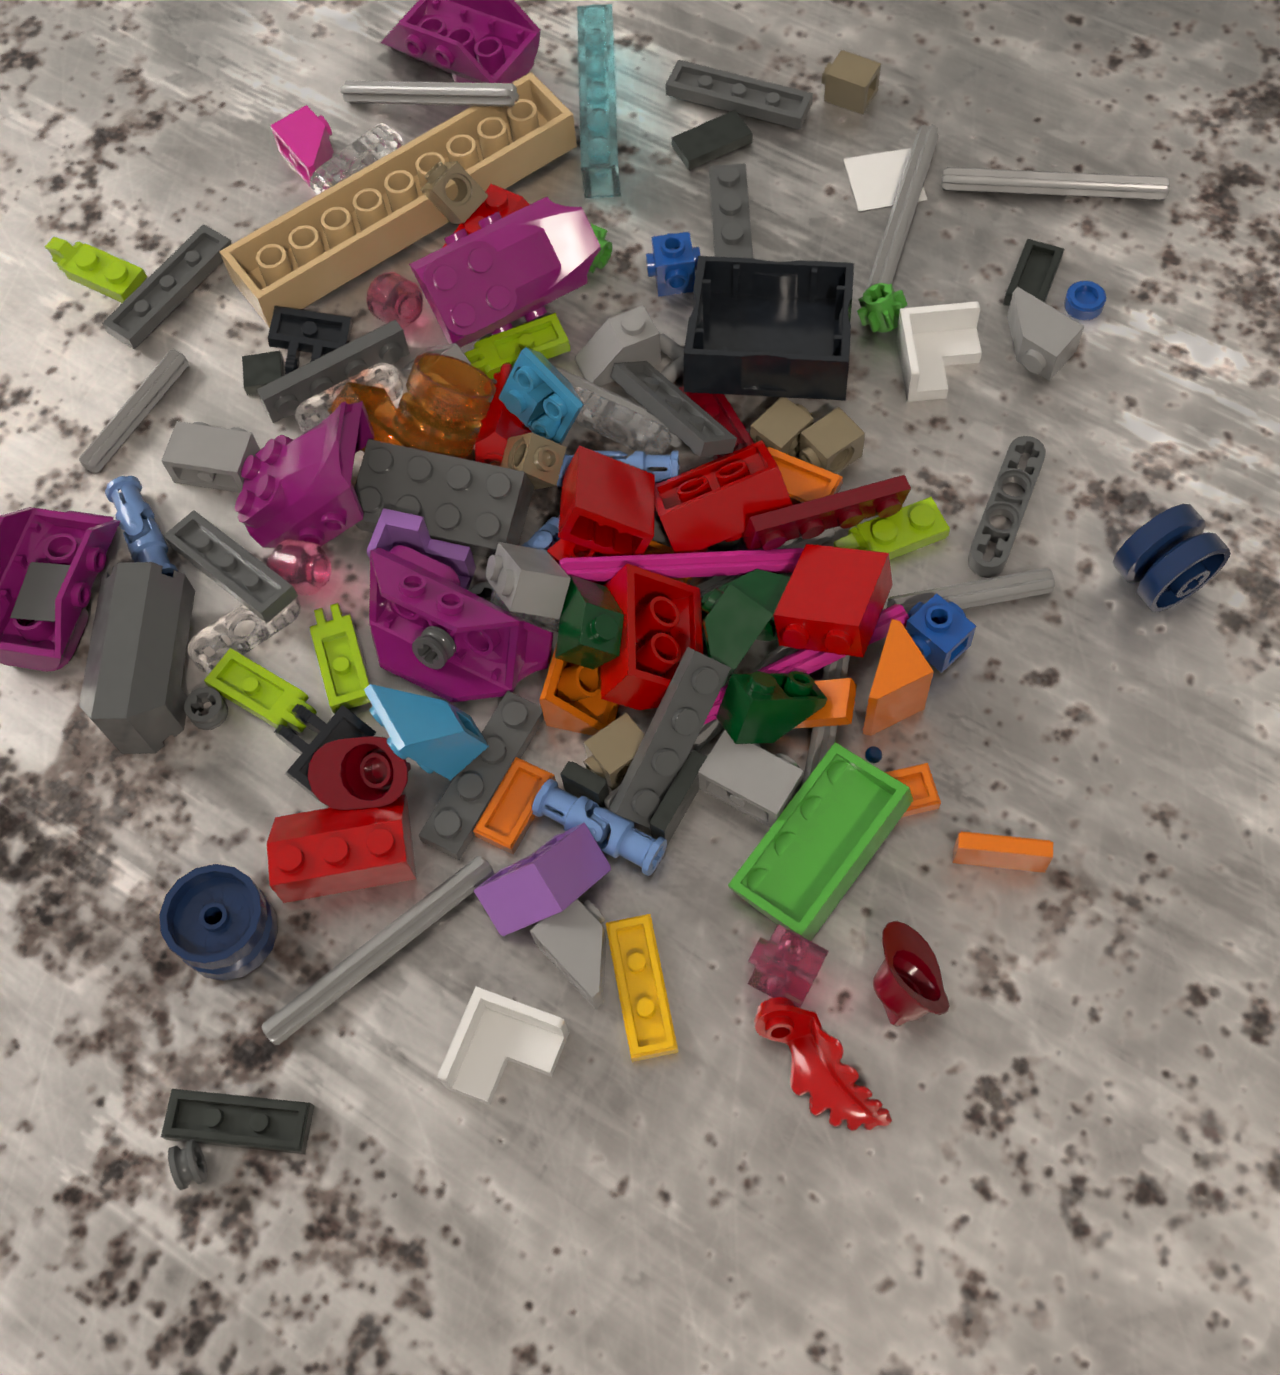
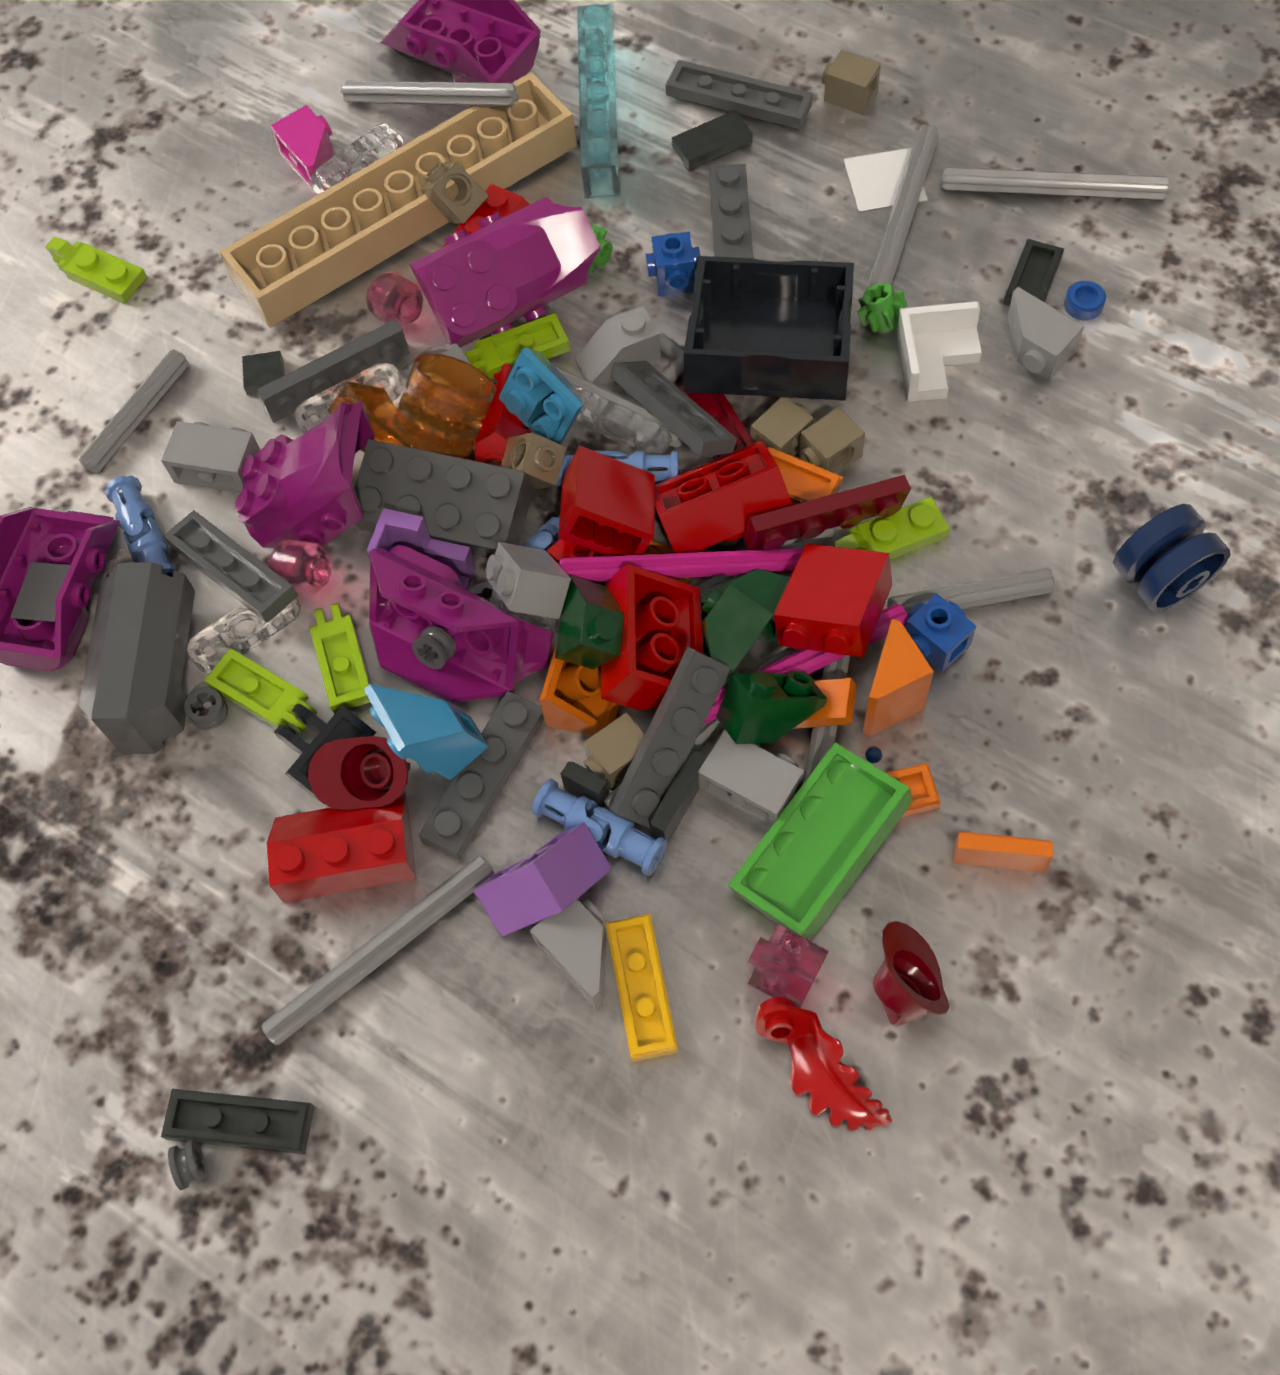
(167, 287): dark grey plate -> none
(218, 922): dark blue wheel -> none
(307, 333): black hinge -> none
(495, 1033): white panel -> none
(510, 808): orange tile -> none
(1006, 505): dark grey beam -> none

